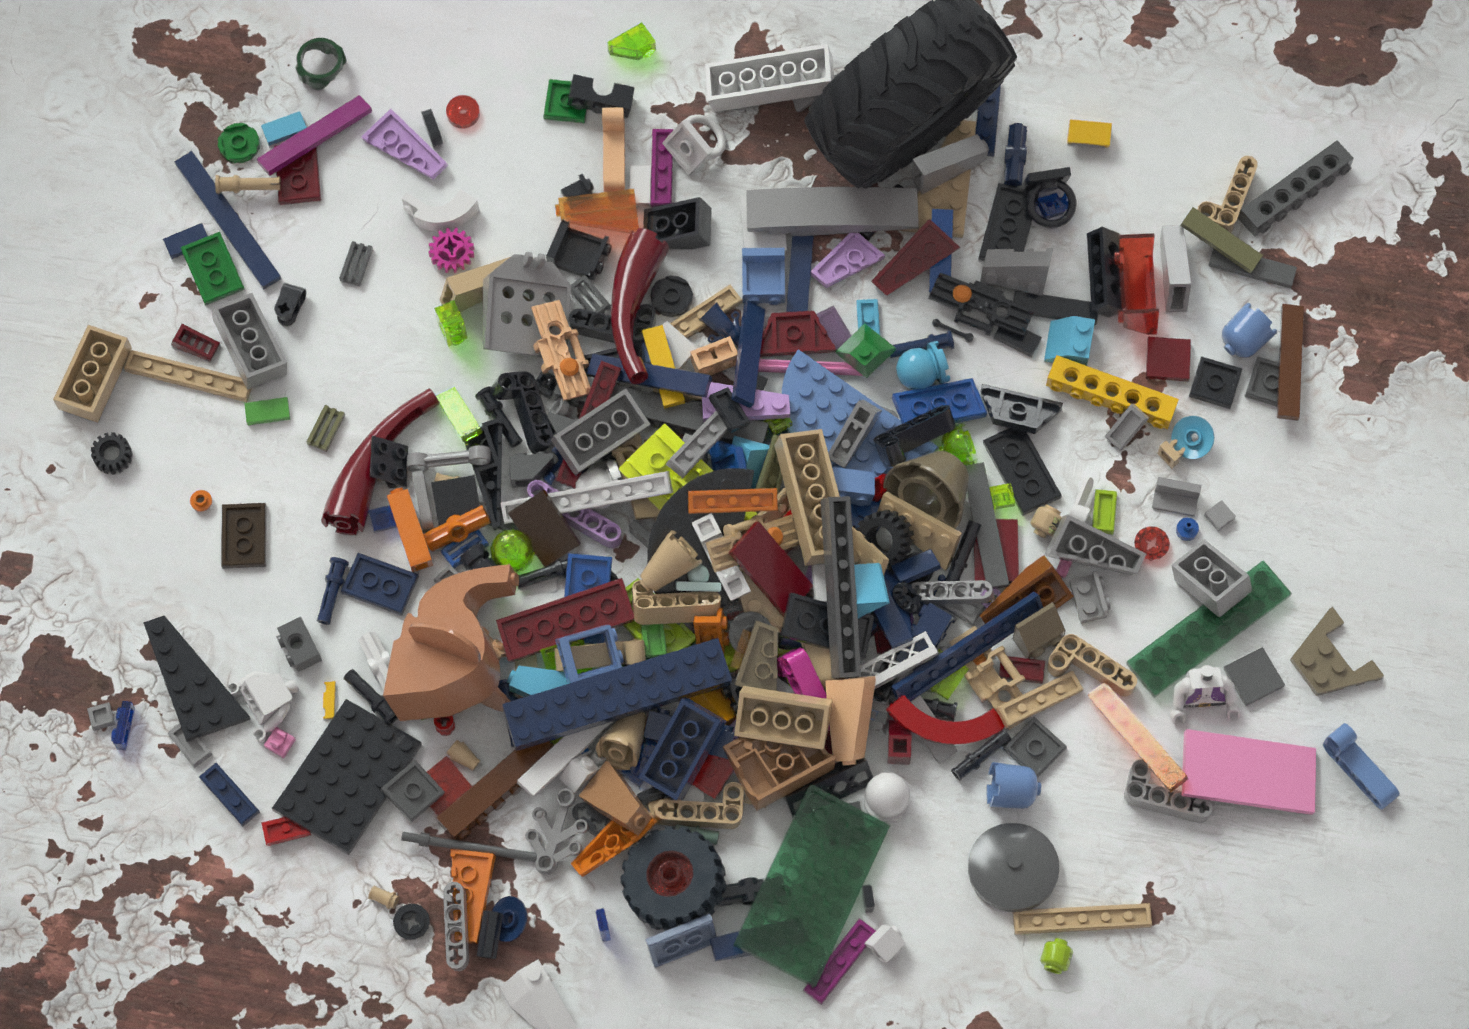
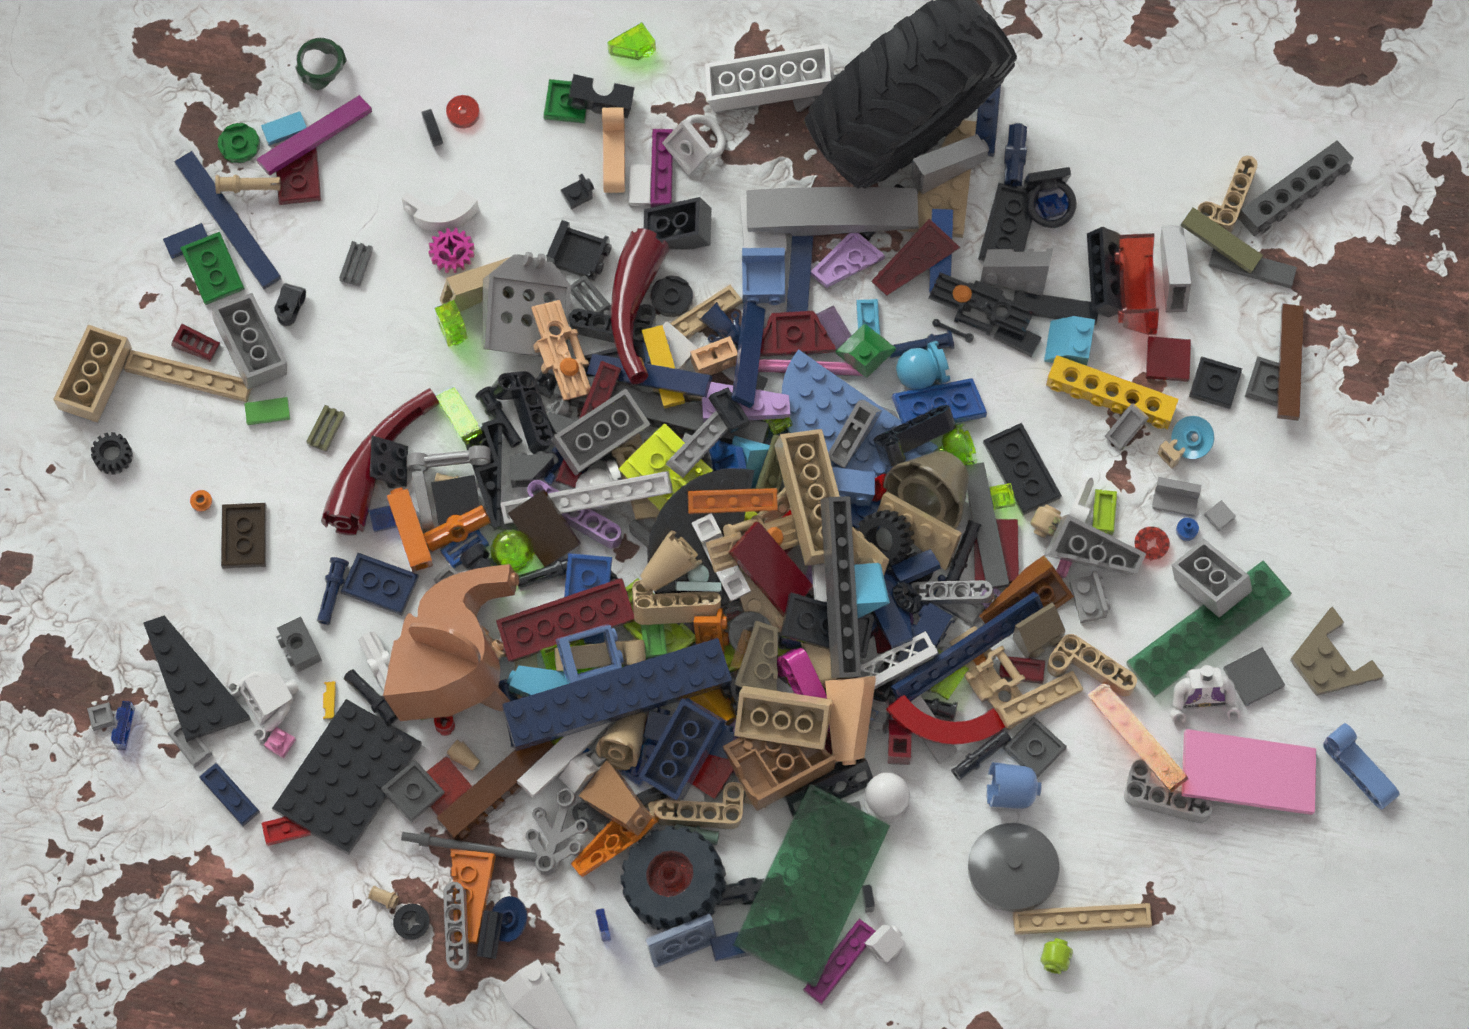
(404, 144): lavender wing -> none
(601, 210): clear orange slope -> none
(1018, 409): wing -> none
(1089, 132): yellow hinge -> none
(1247, 332): medium blue cylinder -> none

